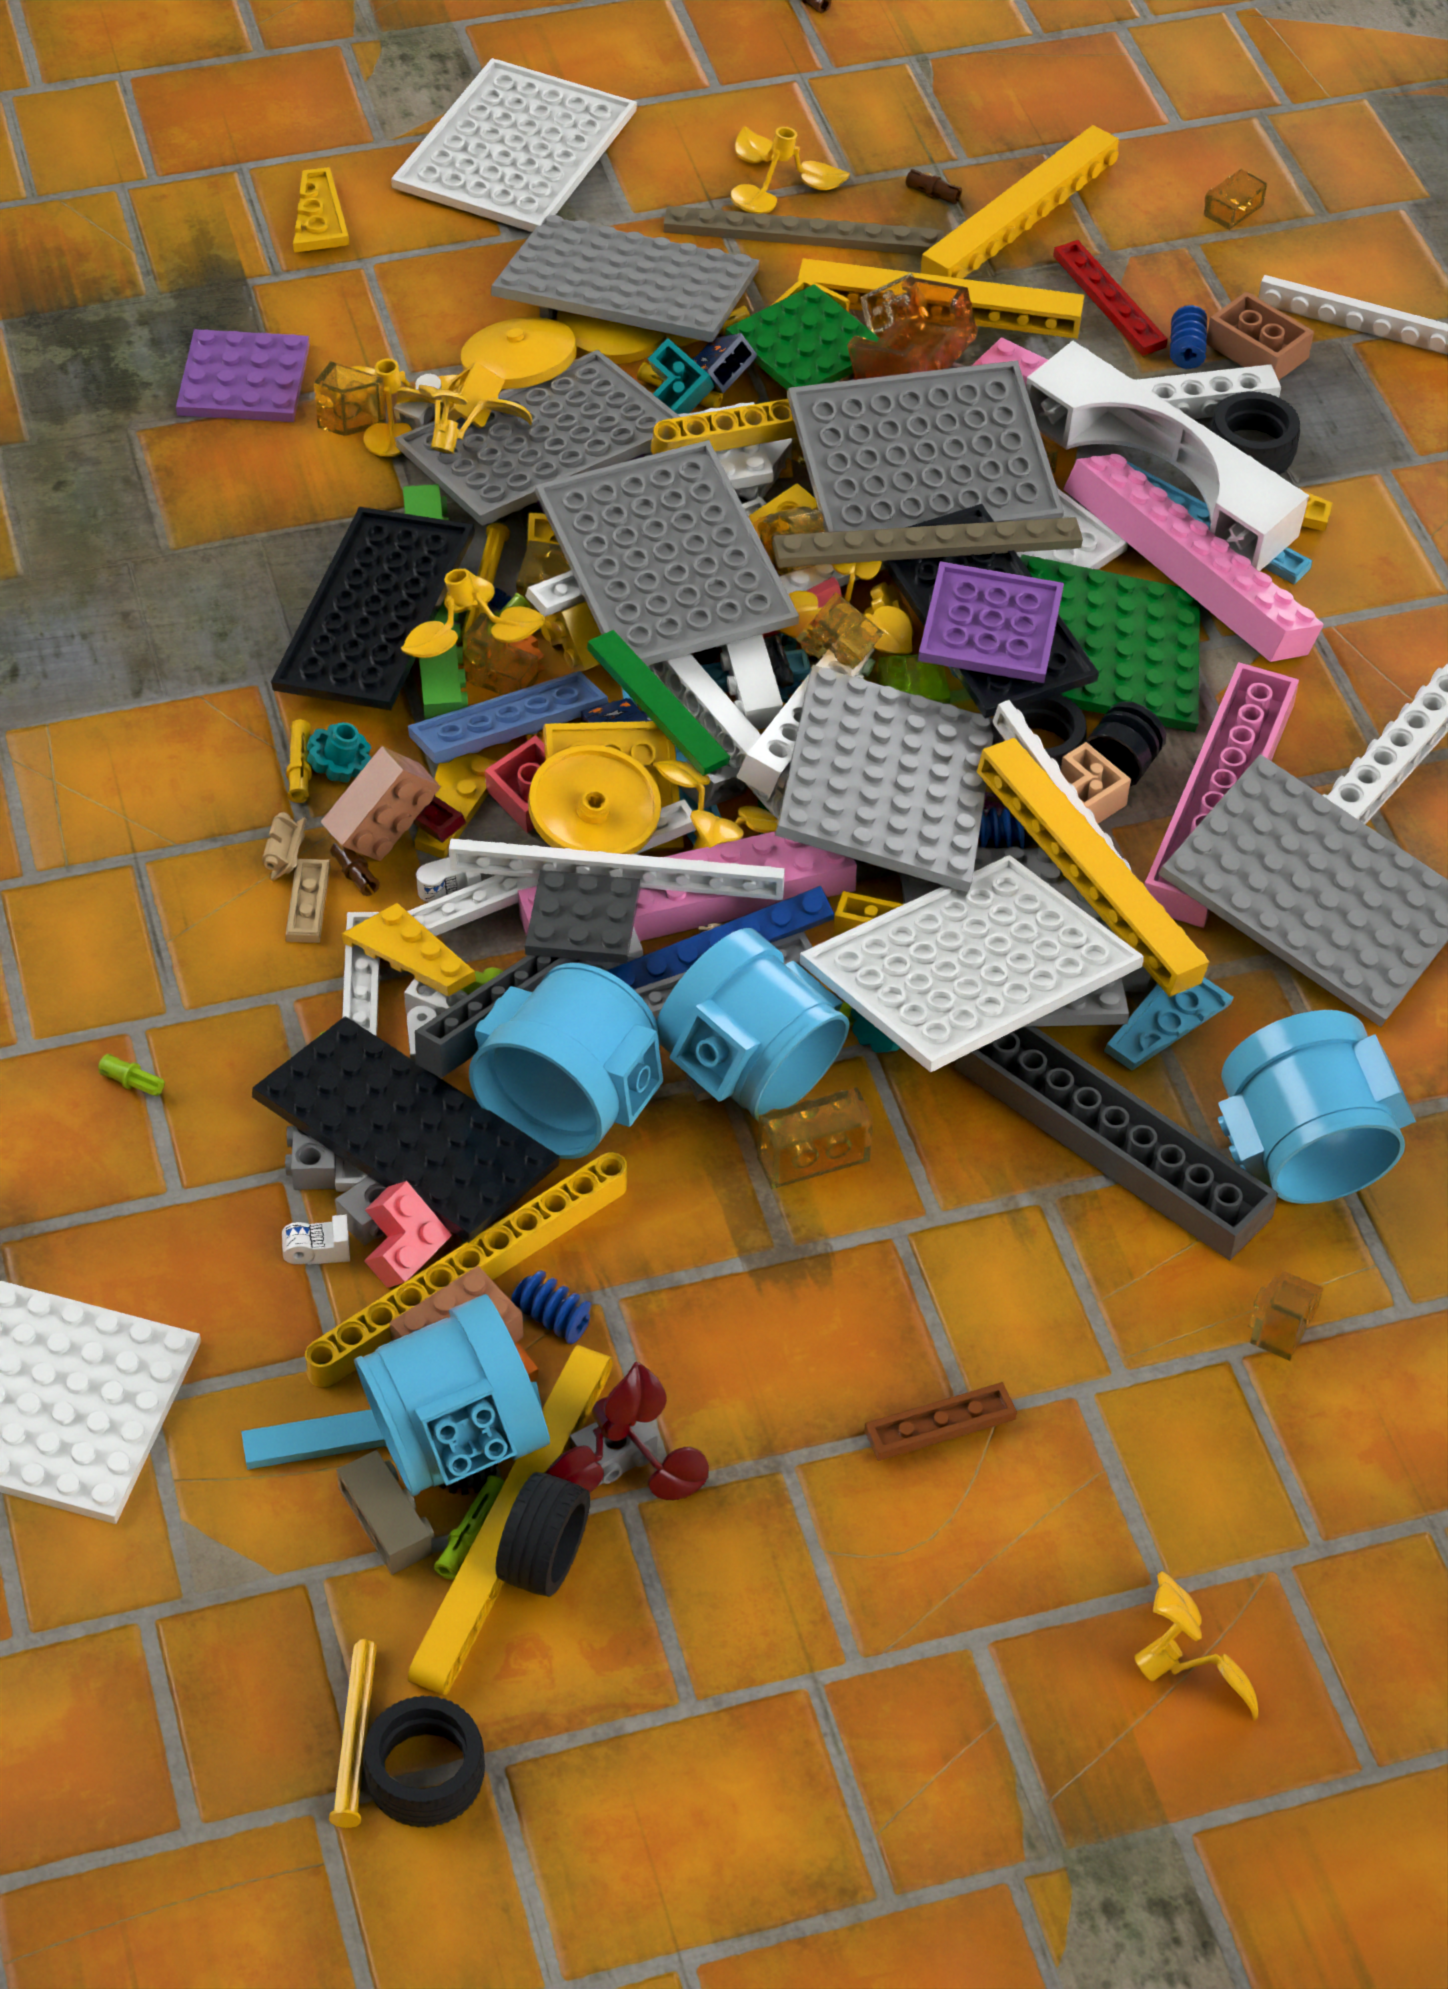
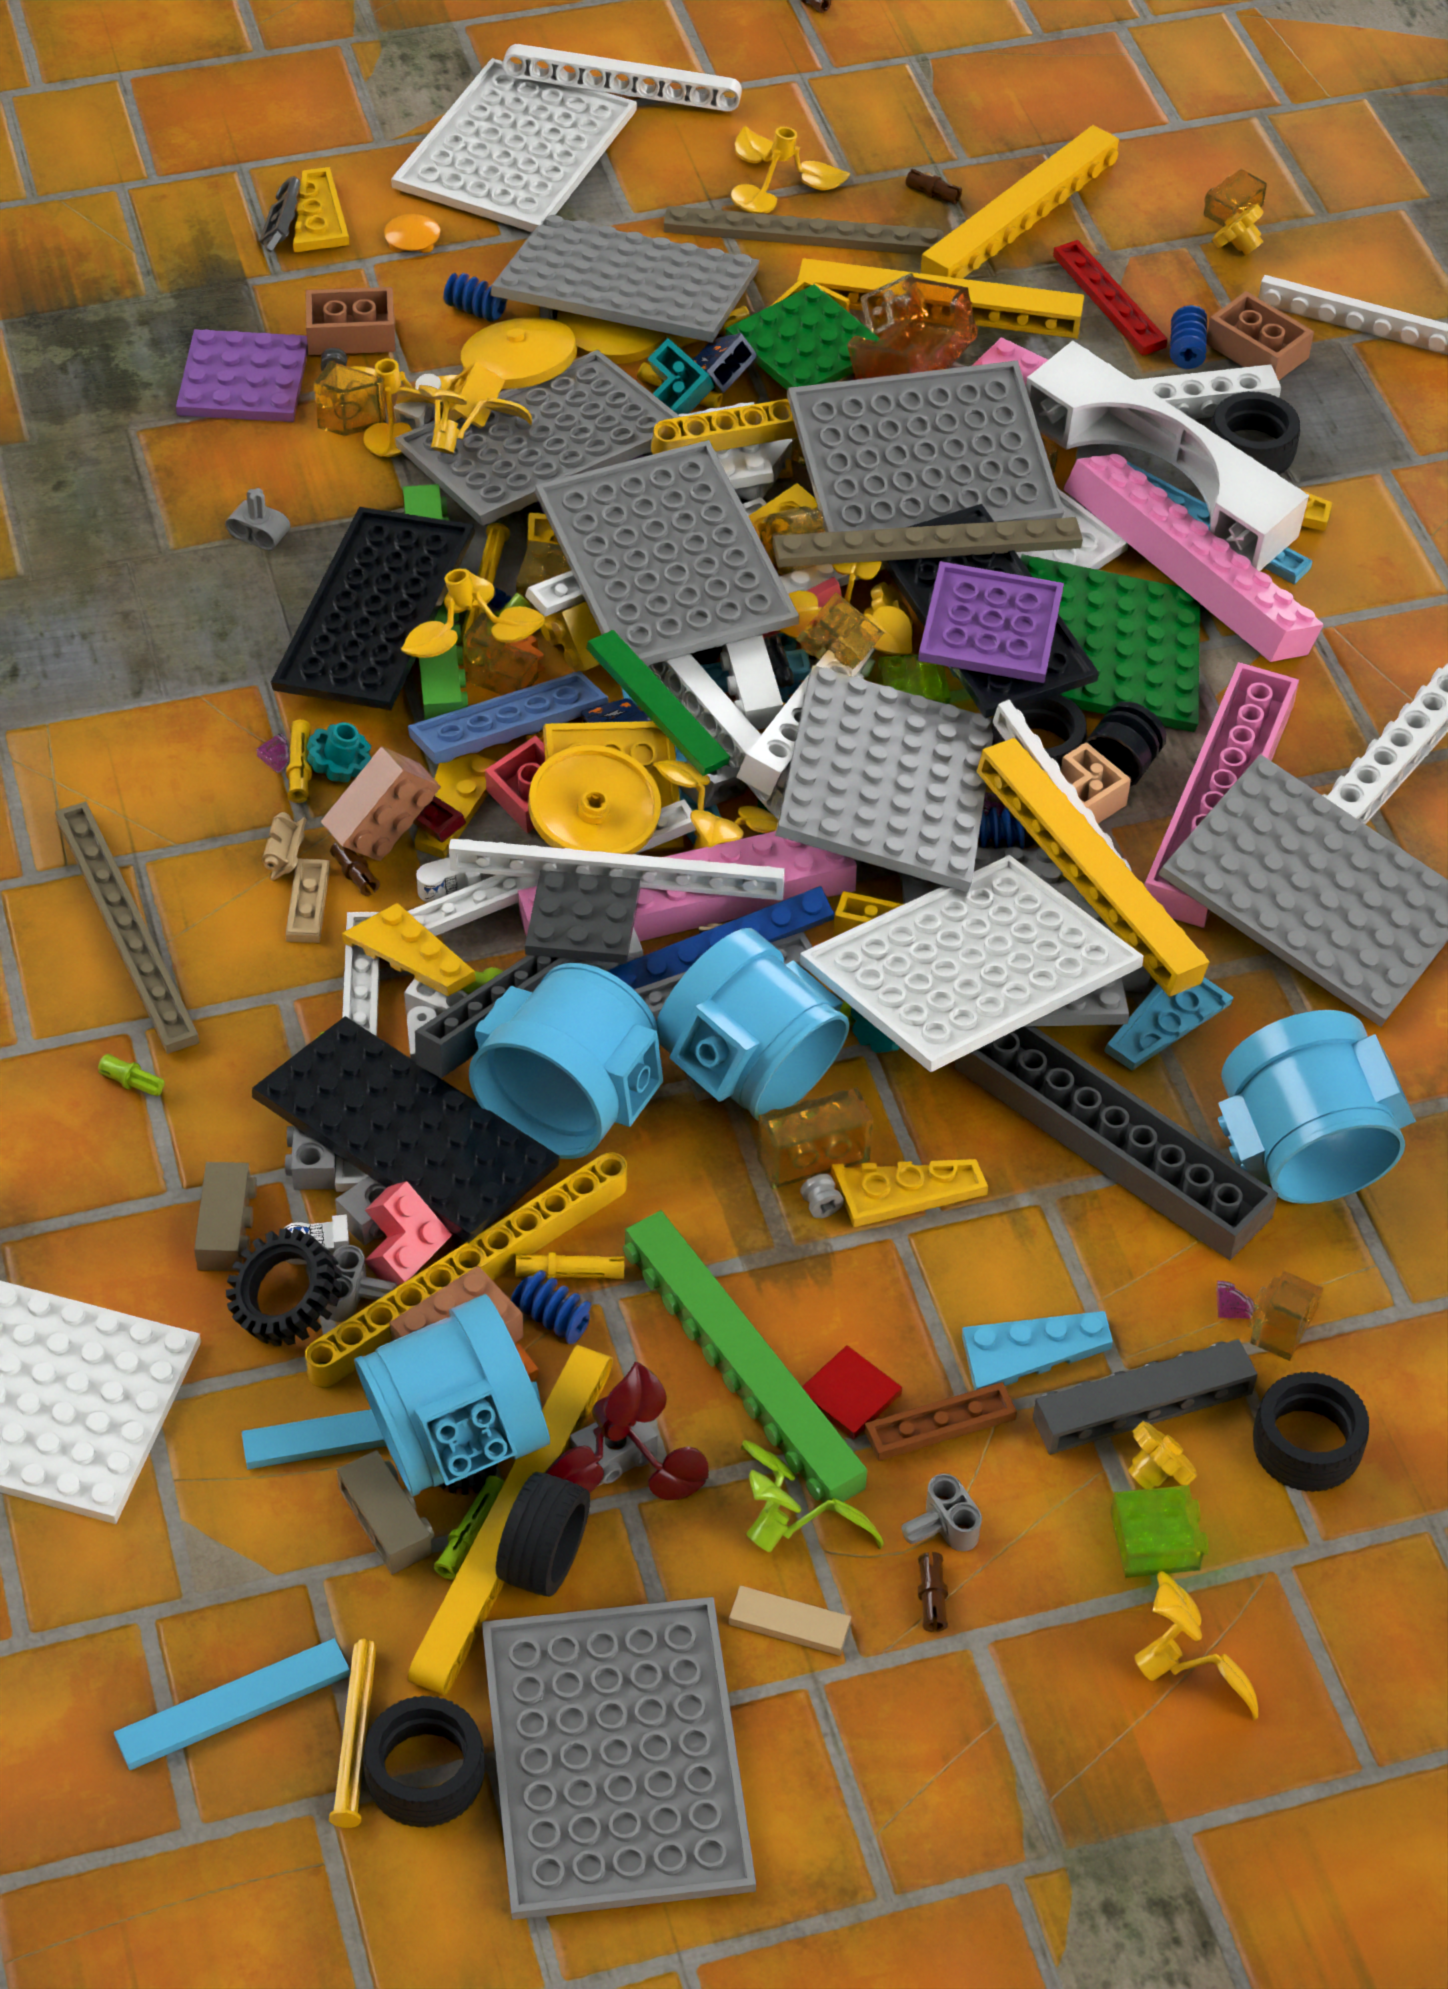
(127, 928): none -> dark tan plate
(224, 1215): none -> dark tan brick
(231, 1704): none -> medium azure tile
(257, 523): none -> light grey beam
(275, 752): none -> clear purple tile
(281, 214): none -> dark grey plate
(307, 1311): none -> black tyre
(335, 355): none -> dark grey bush
(350, 320): none -> nougat brick
(355, 1283): none -> light grey beam
(412, 233): none -> light orange dish
(473, 297): none -> blue piece
(570, 1266): none -> yellow pin
(610, 83): none -> white beam
(616, 1758): none -> light grey plate
(744, 1360): none -> bright green brick
(772, 1521): none -> lime plant
(790, 1620): none -> tan tile
(821, 1195): none -> light grey wheel
(851, 1391): none -> red tile
(899, 1190): none -> yellow wing
(933, 1592): none -> reddish brown pin
(946, 1515): none -> light grey beam
(1028, 1346): none -> medium azure wing
(1144, 1394): none -> dark grey brick
(1158, 1531): none -> clear neon green brick
(1159, 1459): none -> yellow plant
(1232, 1302): none -> clear purple tile
(1241, 230): none -> yellow plant
(1322, 1396): none -> black tyre

